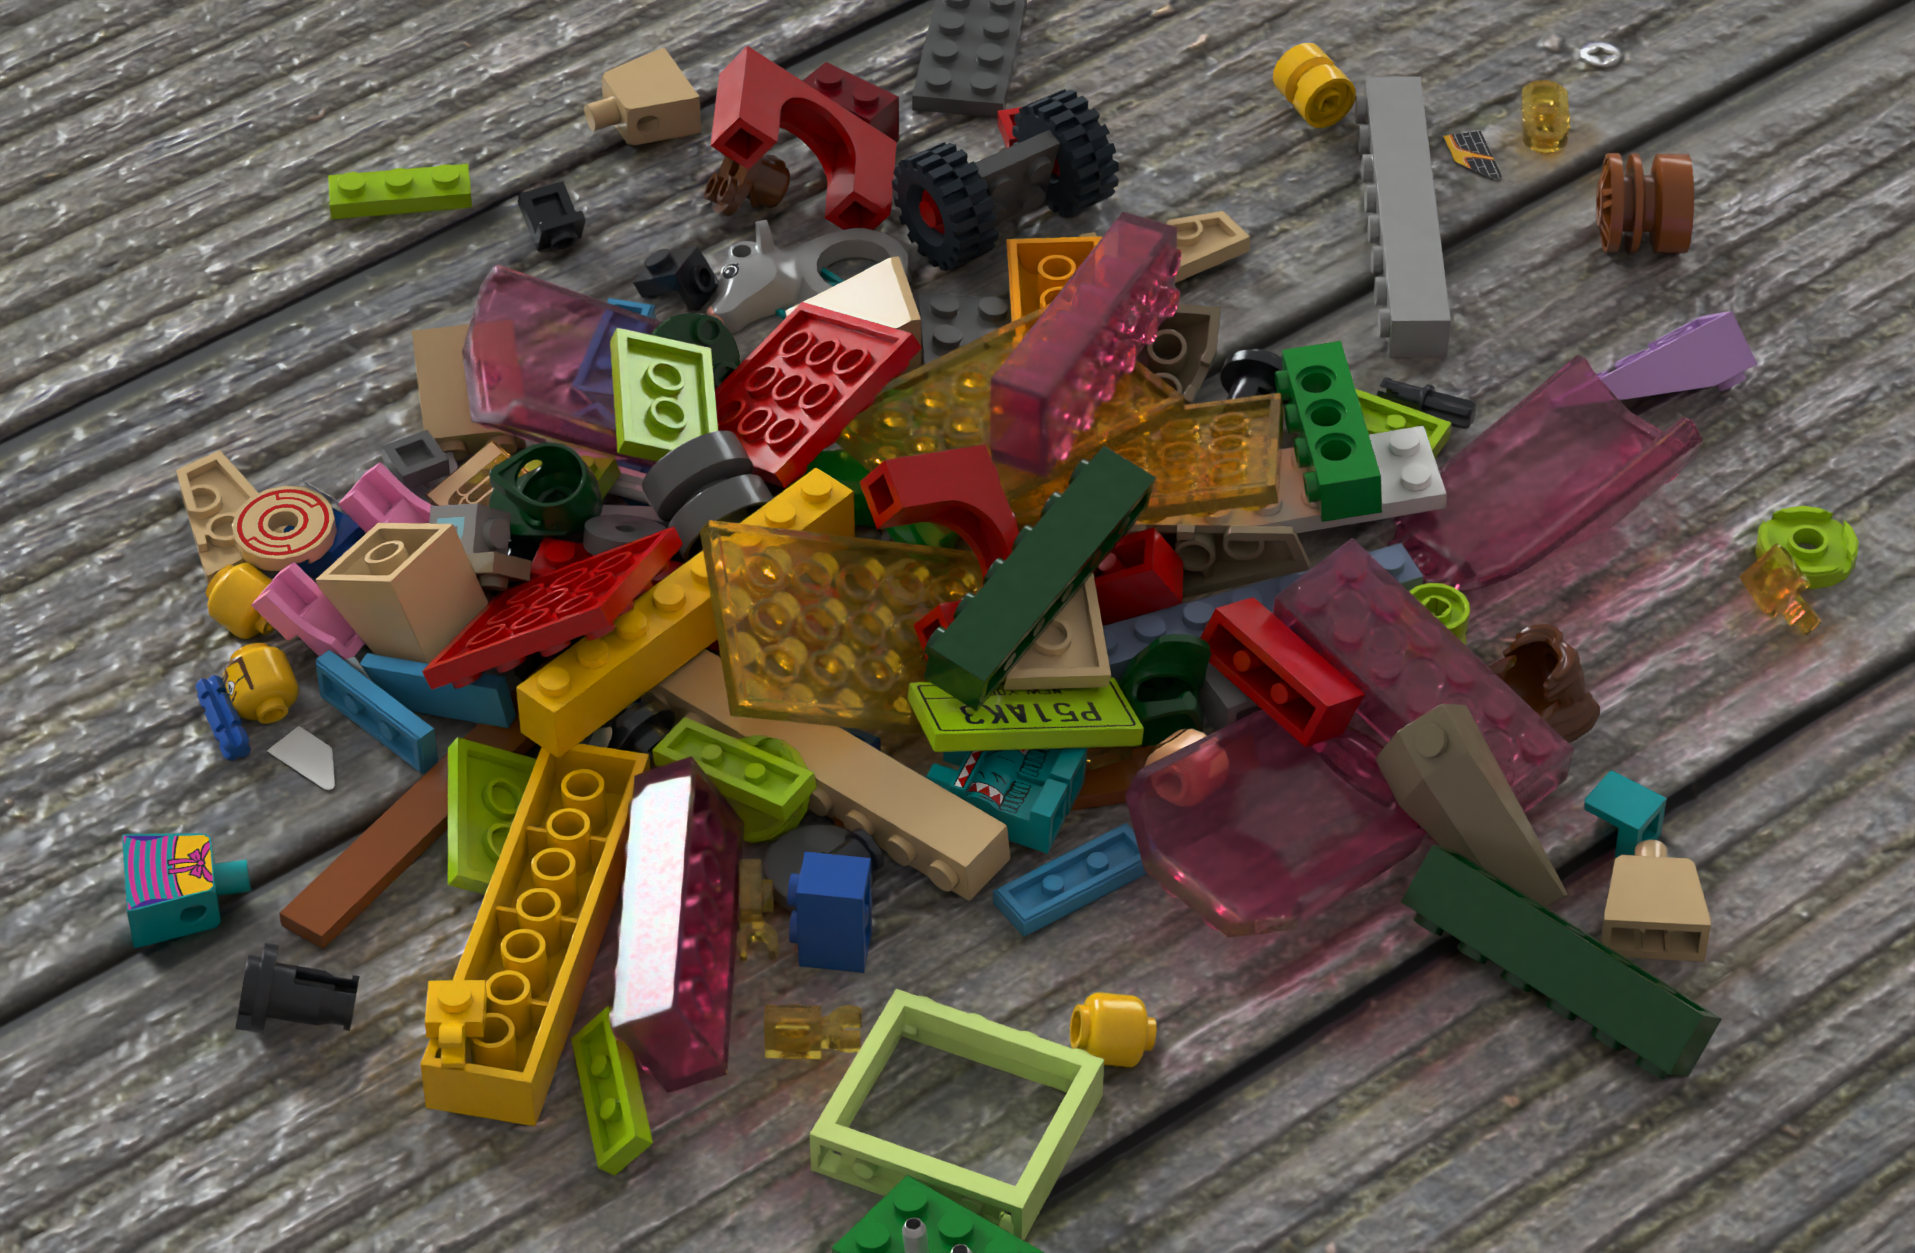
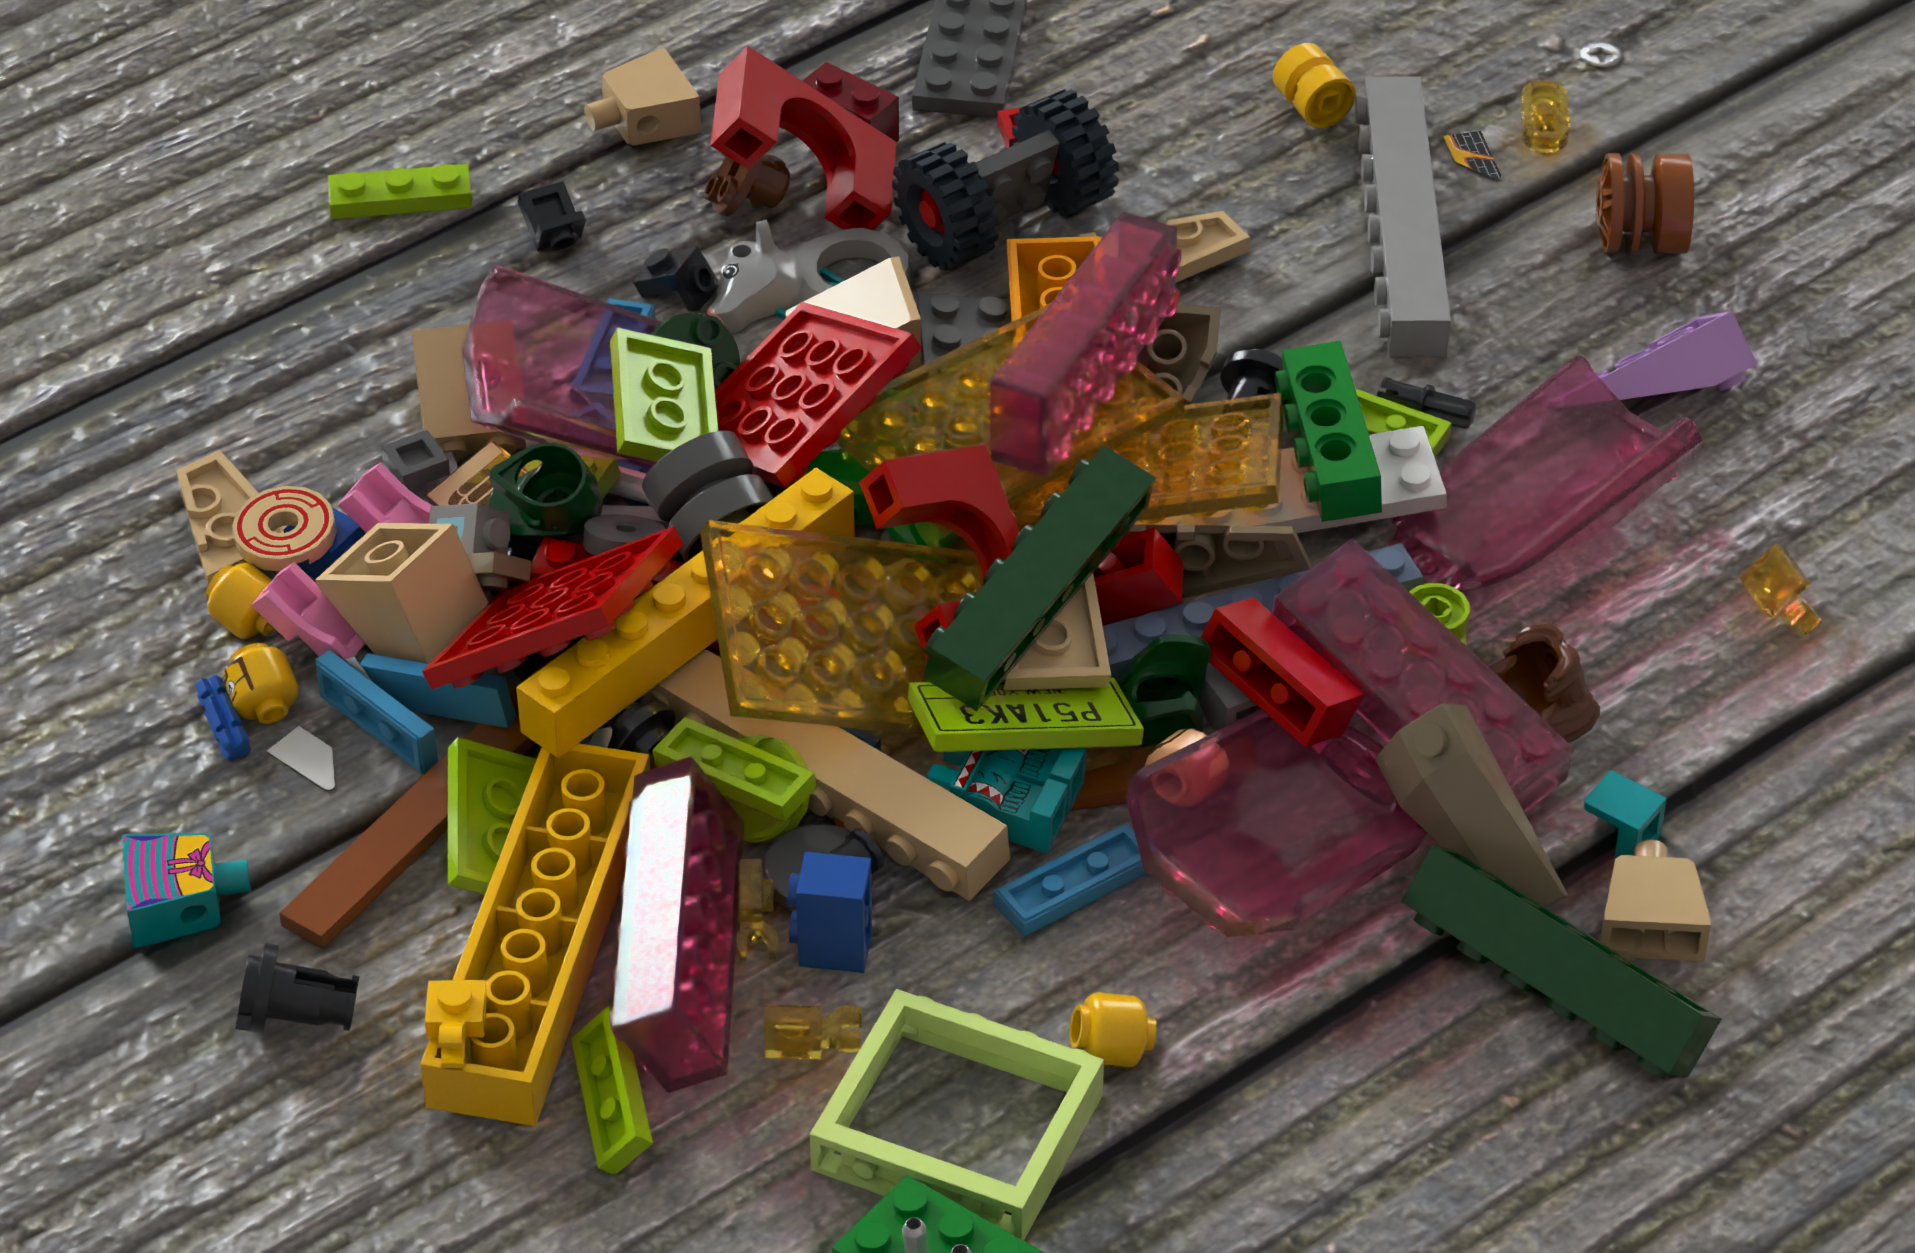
(331, 499): sticker -> none
(1835, 543): lime tile -> none

